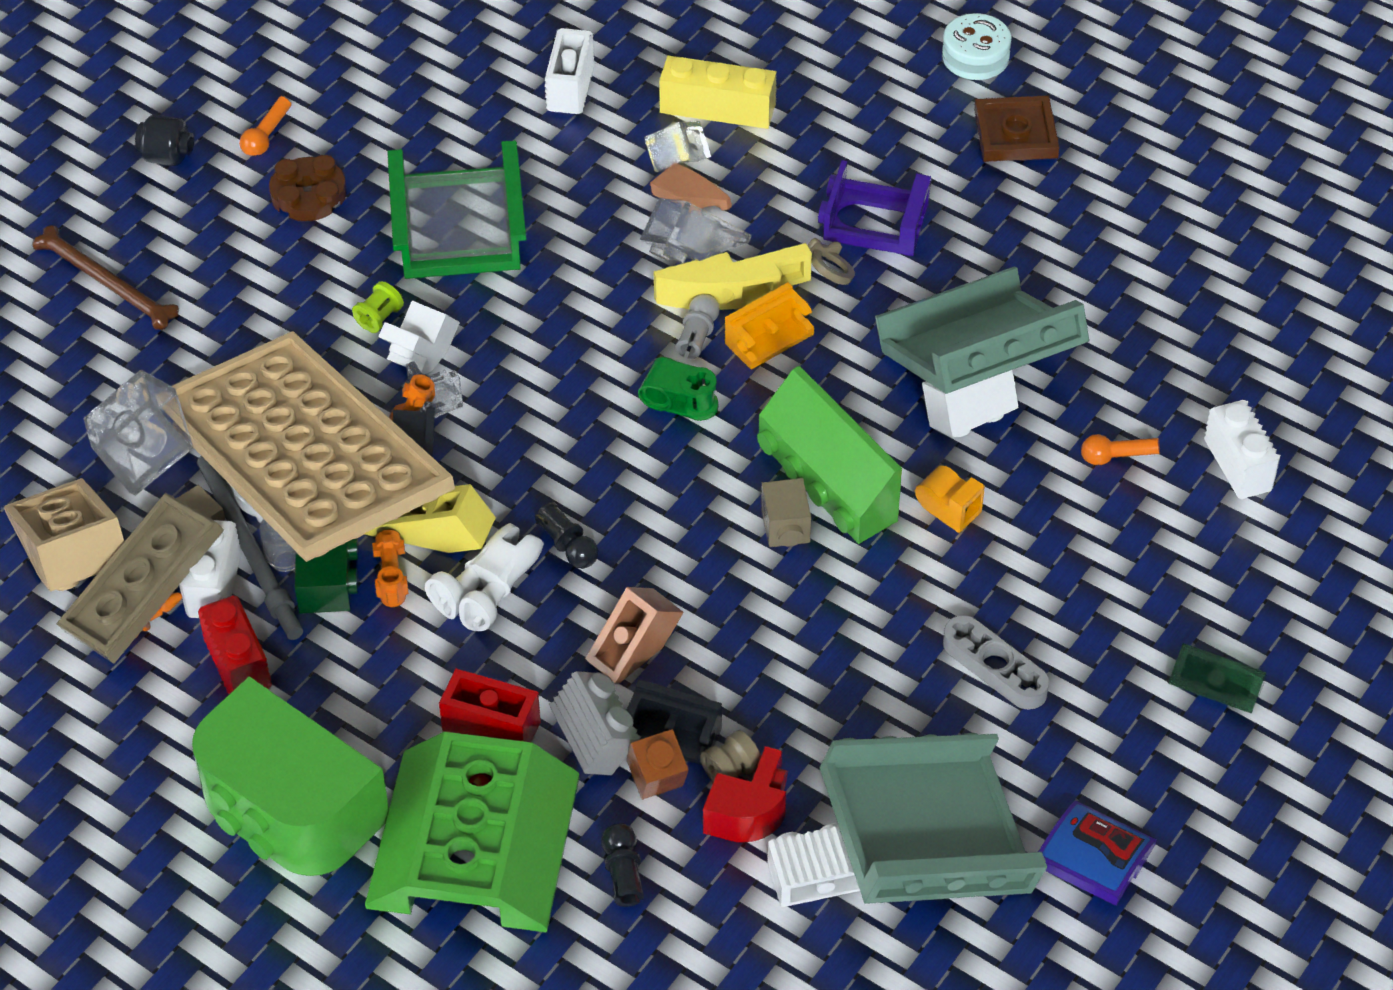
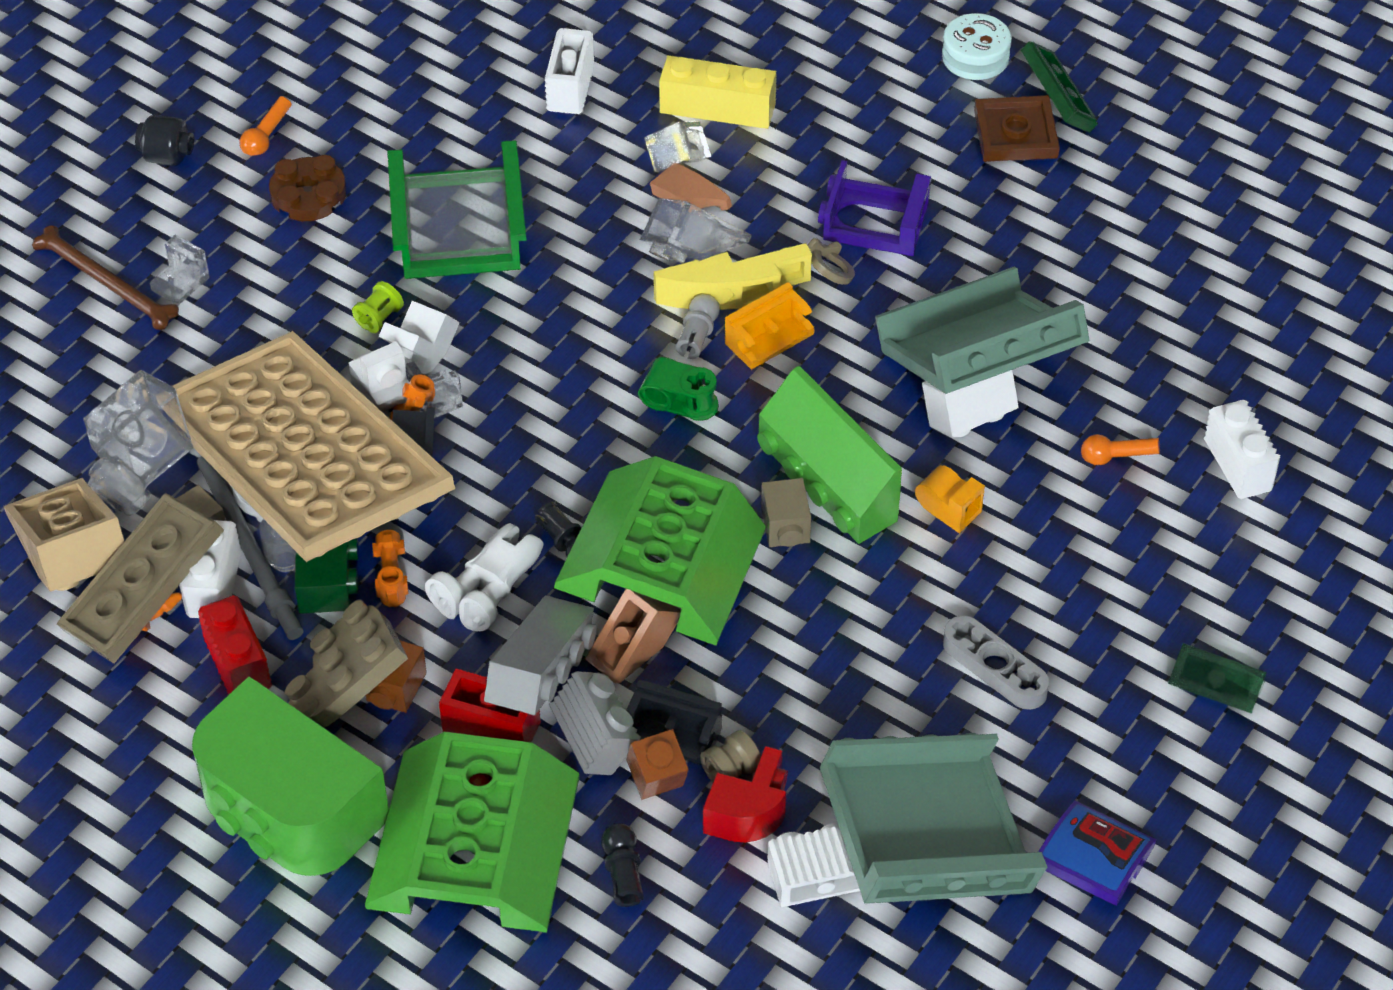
(118, 485): none -> clear brick
(185, 271): none -> clear panel
(346, 664): none -> dark tan plate
(381, 376): none -> white brick
(402, 684): none -> dark orange brick
(448, 524): light yellow slope -> none
(540, 655): none -> light grey brick
(702, 544): none -> bright green slope
(1059, 86): none -> dark green tile

